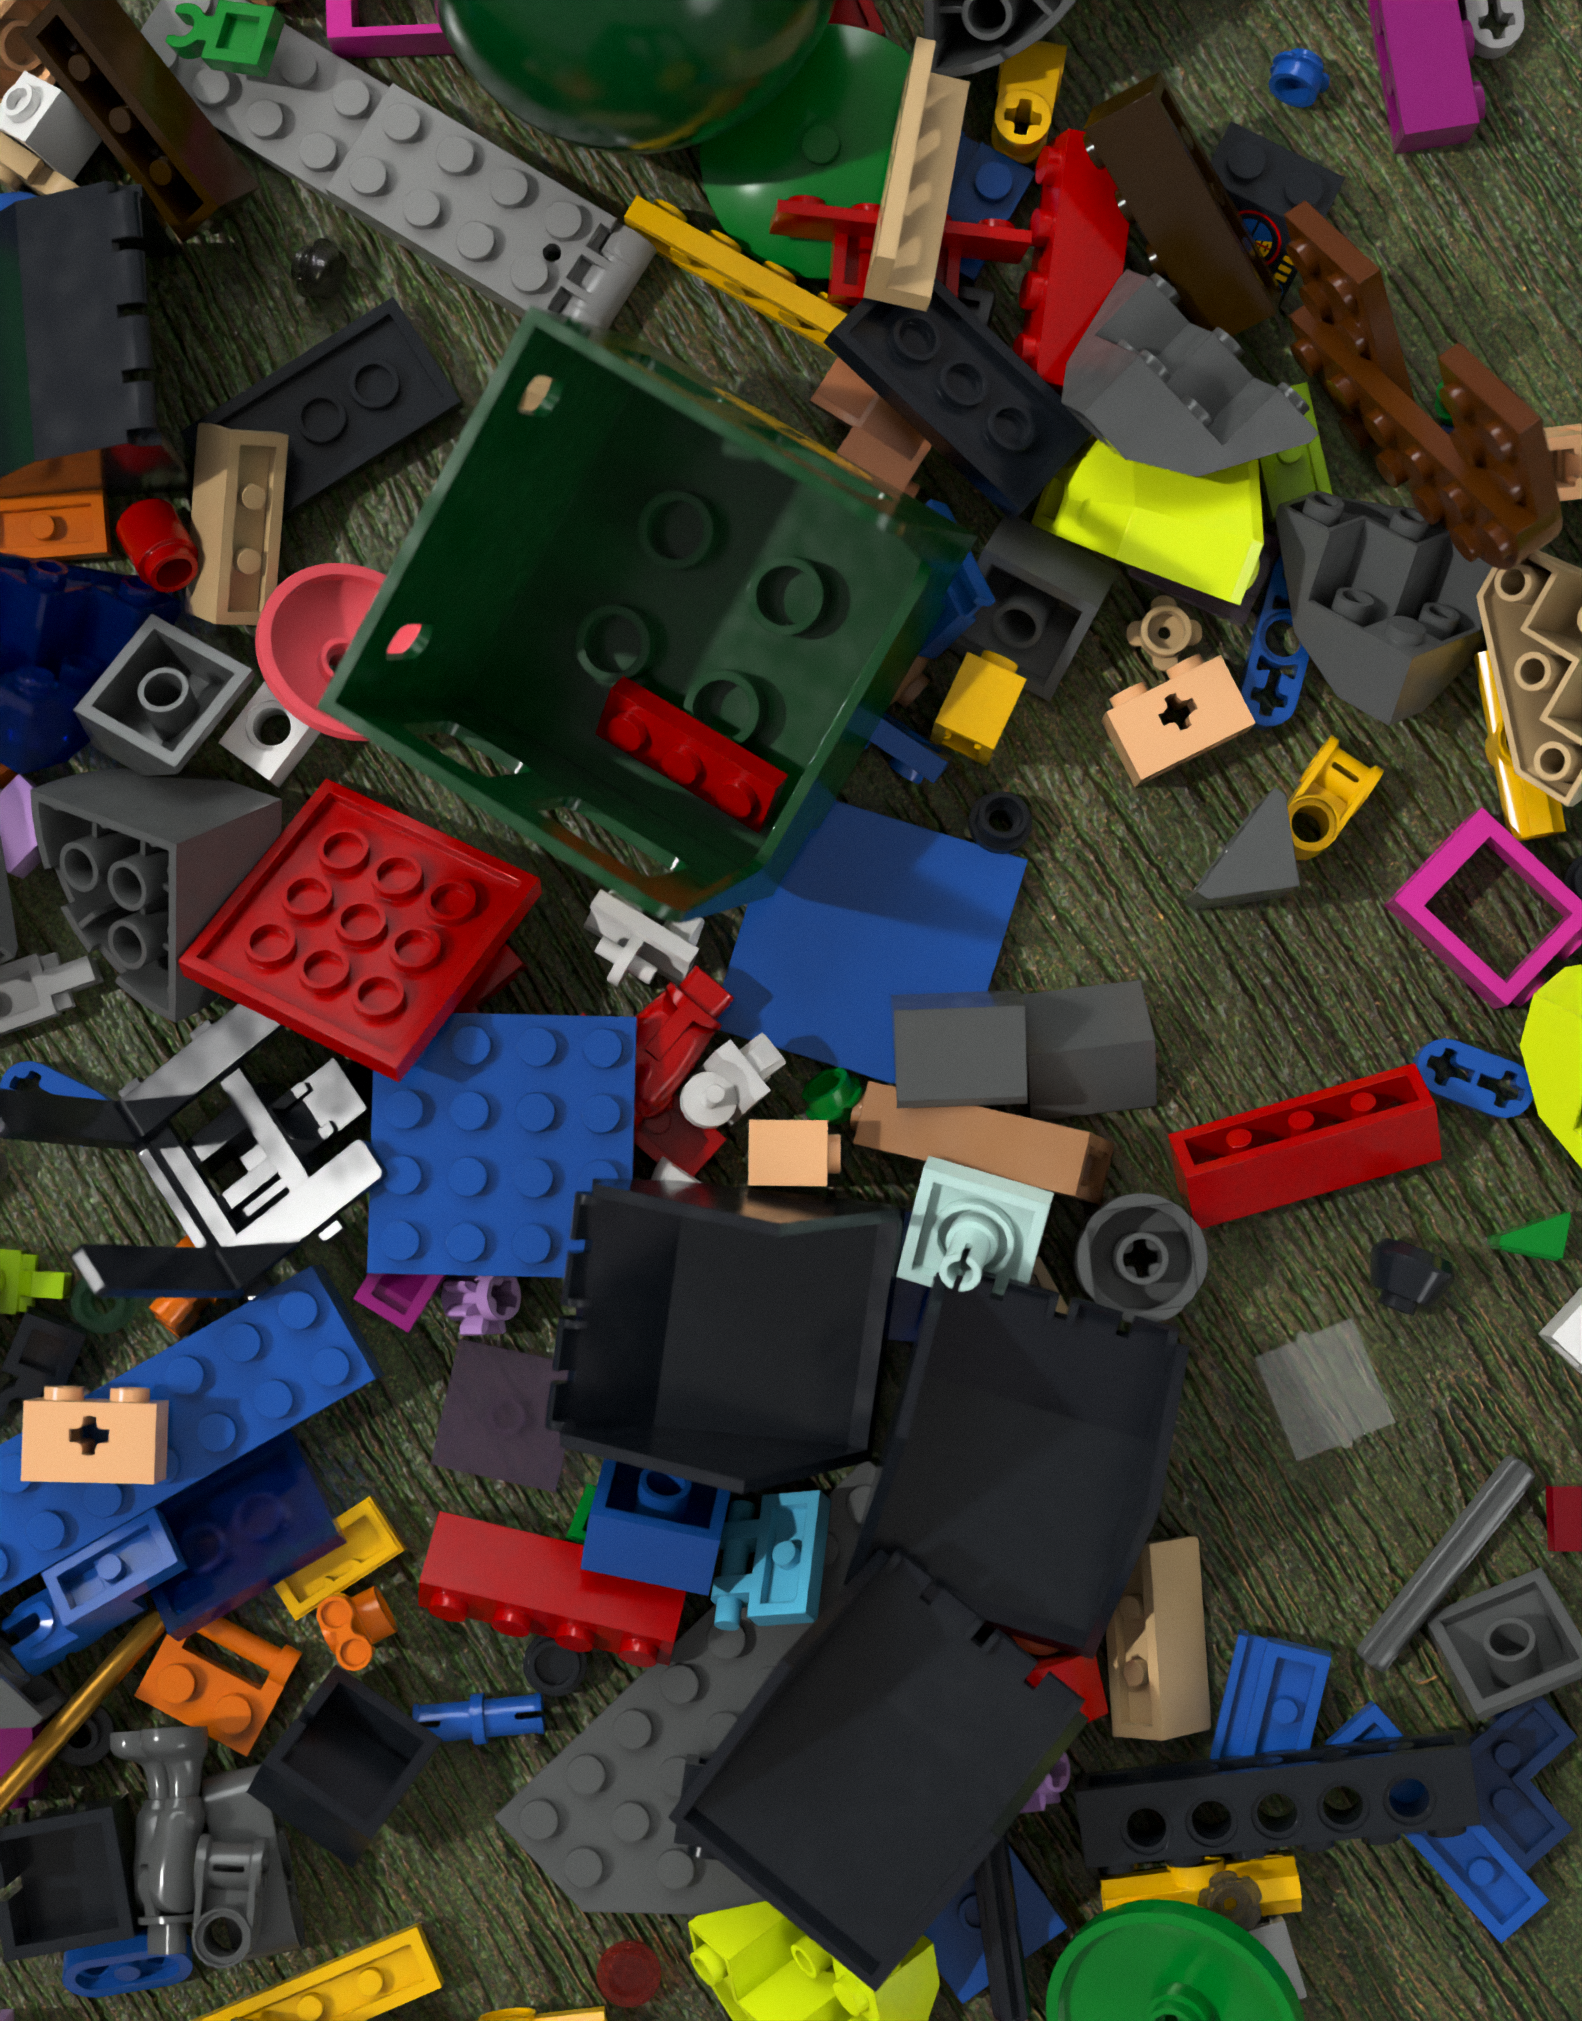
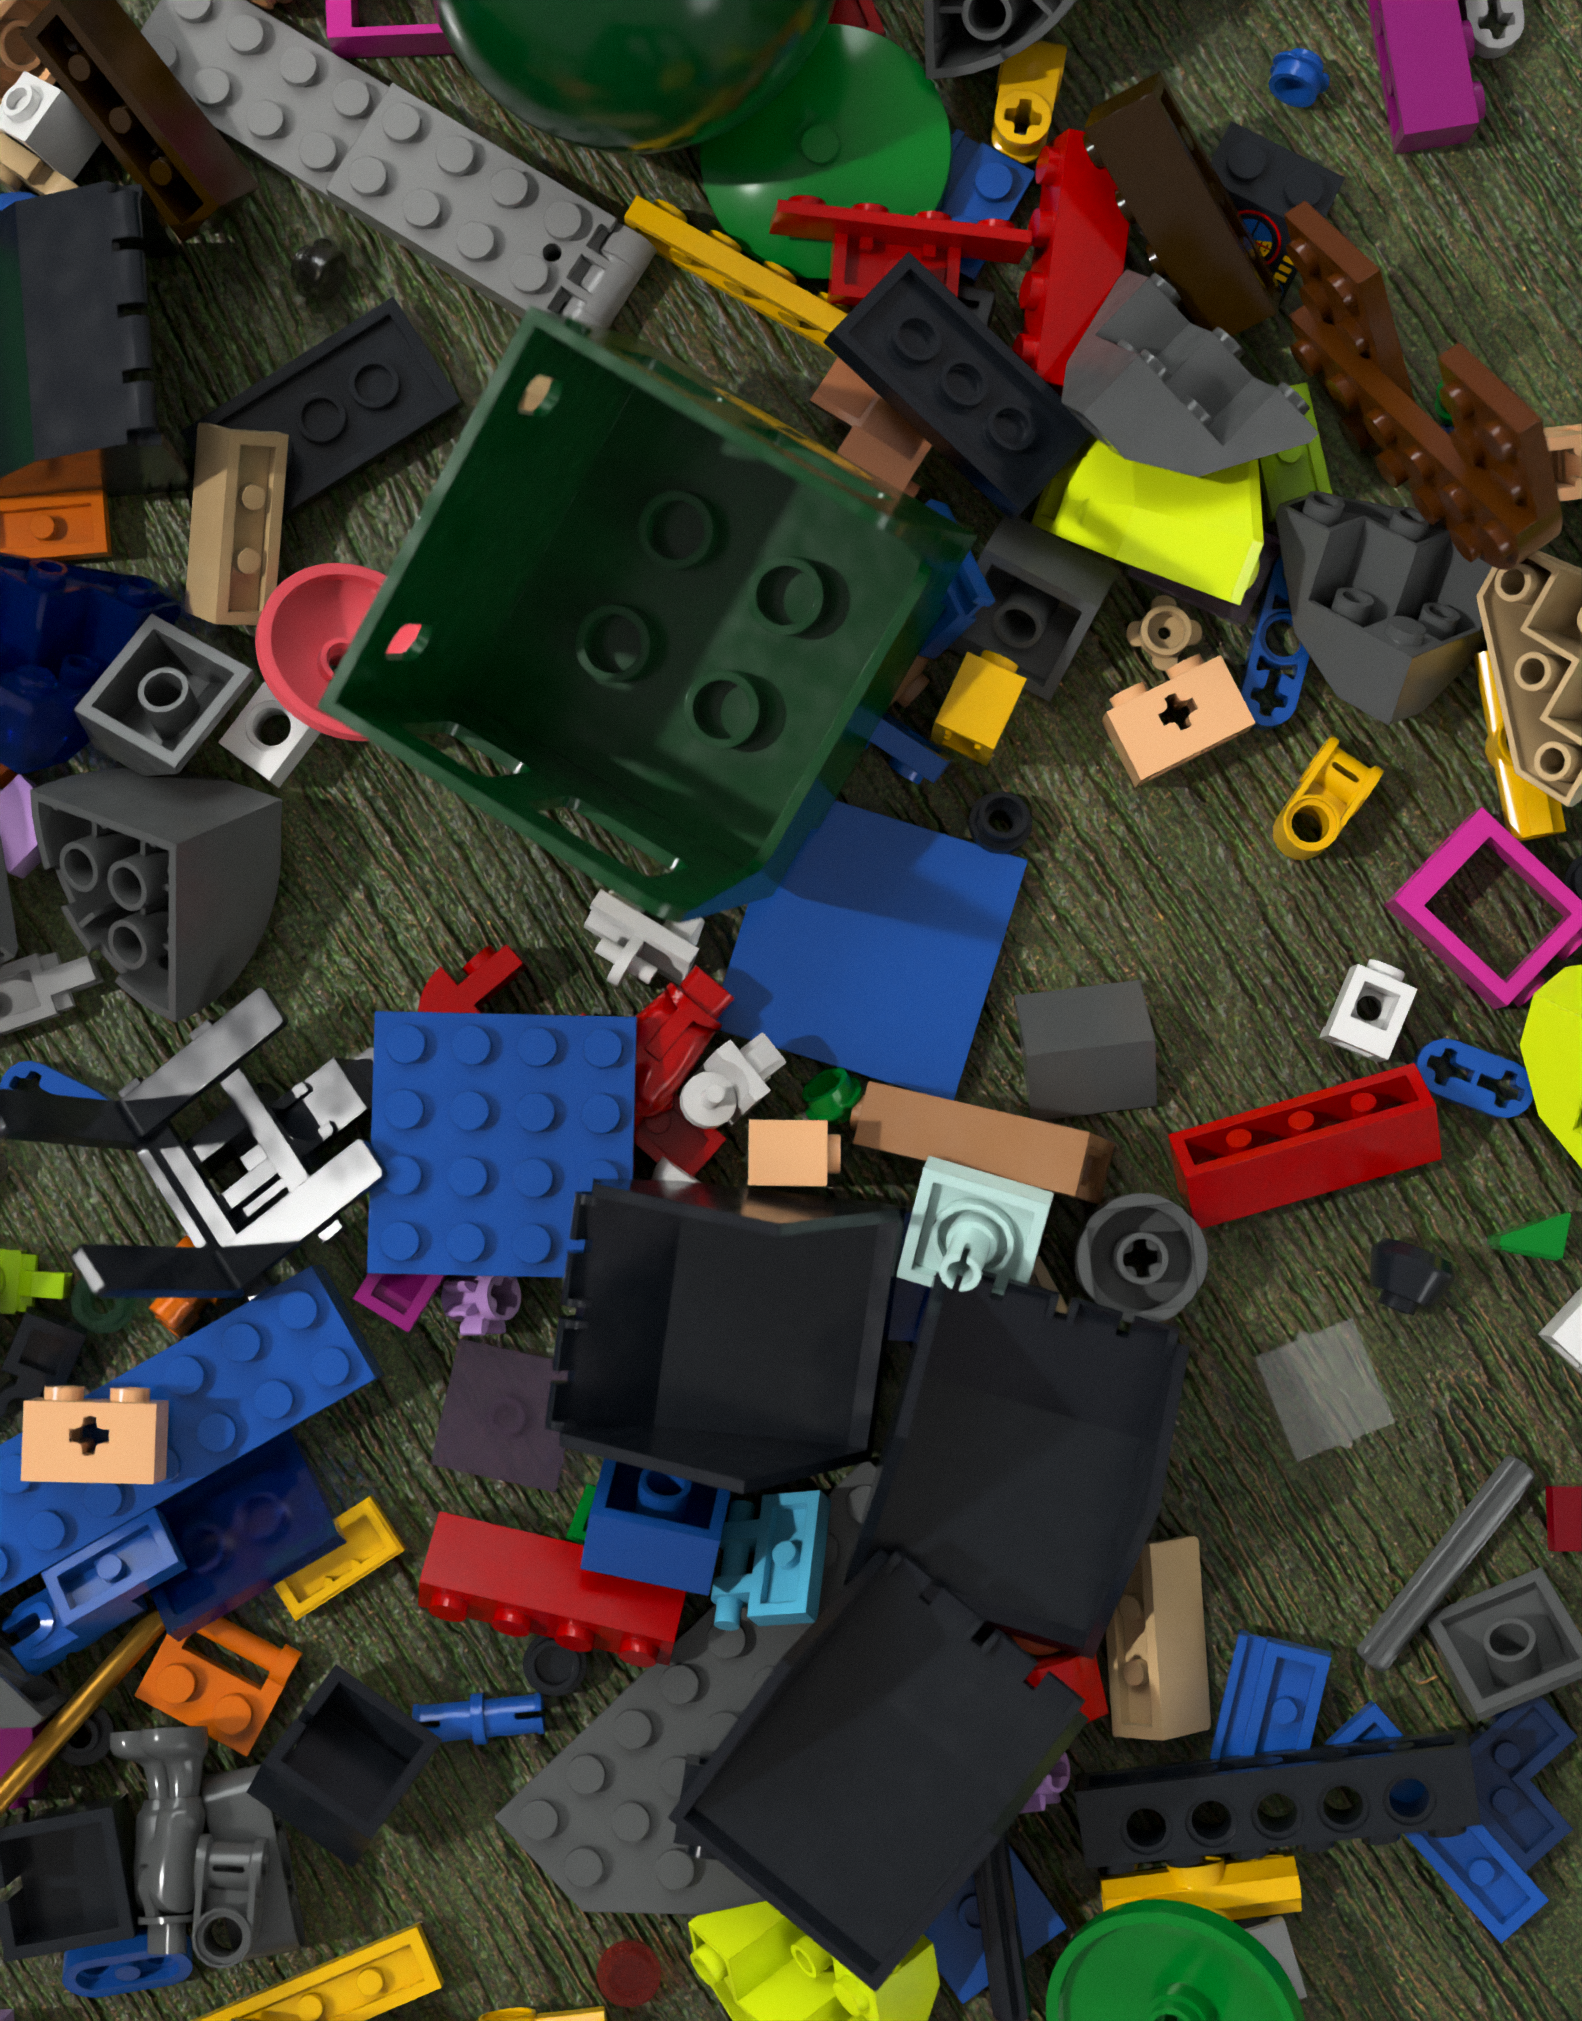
(158, 545): red brick -> none
(234, 40): green plate -> none
(355, 1625): orange plate -> none
(361, 929): red plate -> none
(691, 754): red plate -> none
(917, 184): tan fence -> none
(959, 1049): dark grey slope -> none
(1243, 1890): clear smoke plate -> none
(1255, 861): dark grey slope -> none
(1393, 998): none -> white brick

